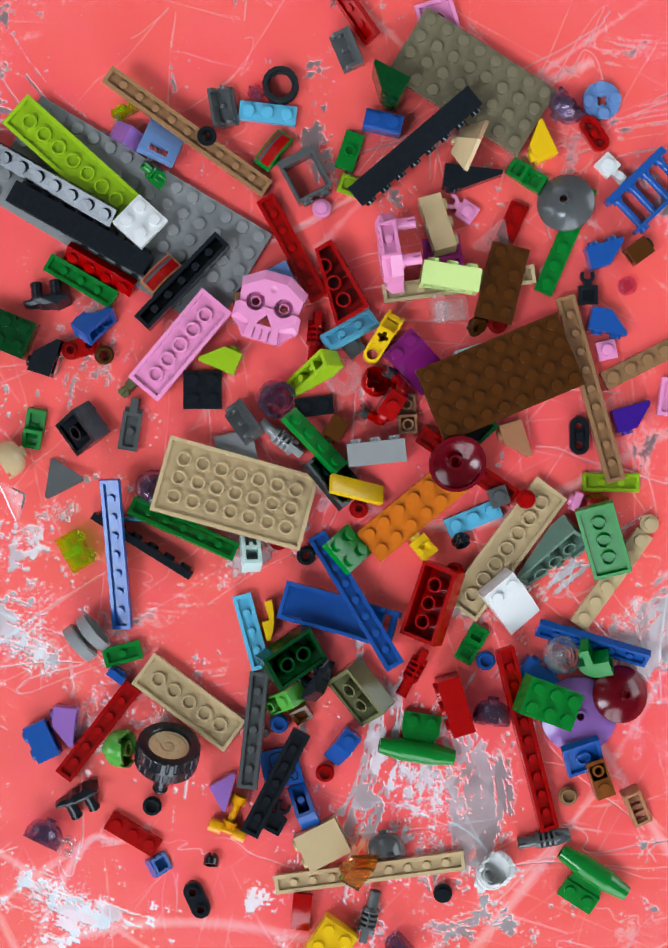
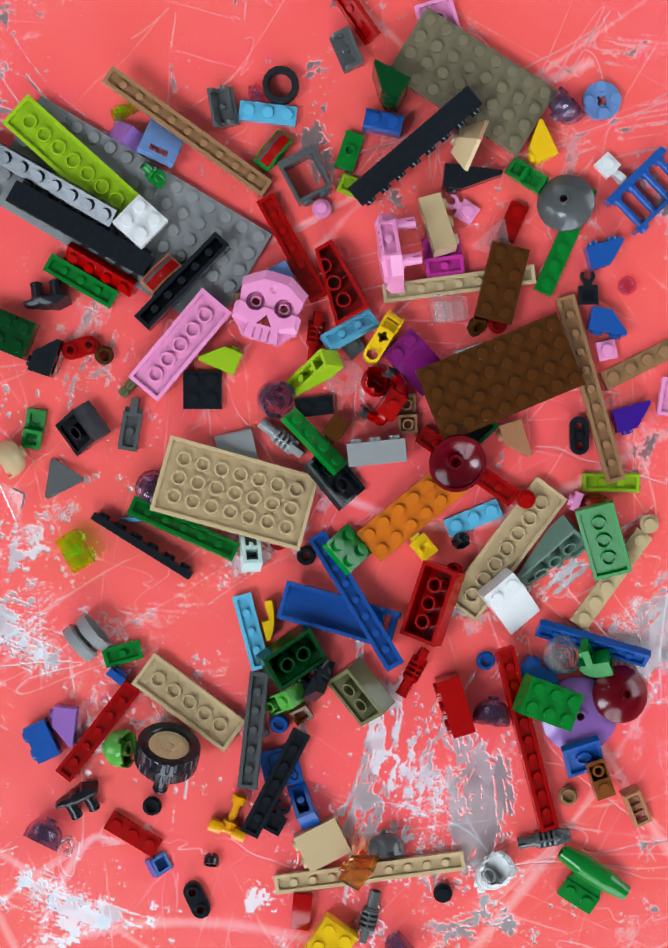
(92, 326): blue arch -> none
(116, 553): plate -> none
(206, 129): black plate -> none
(222, 788): medium lavender slope -> none
(243, 422): dark grey hinge -> none
(324, 772): red plate -> none
(343, 745): blue slope -> none
(355, 489): yellow tile -> none
(358, 514): red plate -> none
(418, 741): green plate -> none
(450, 276): yellowish green brick -> none
(471, 644): green slope -> none
(498, 496): dark grey plate -> none
(594, 134): red plate -> none
(639, 250): reddish brown brick -> none

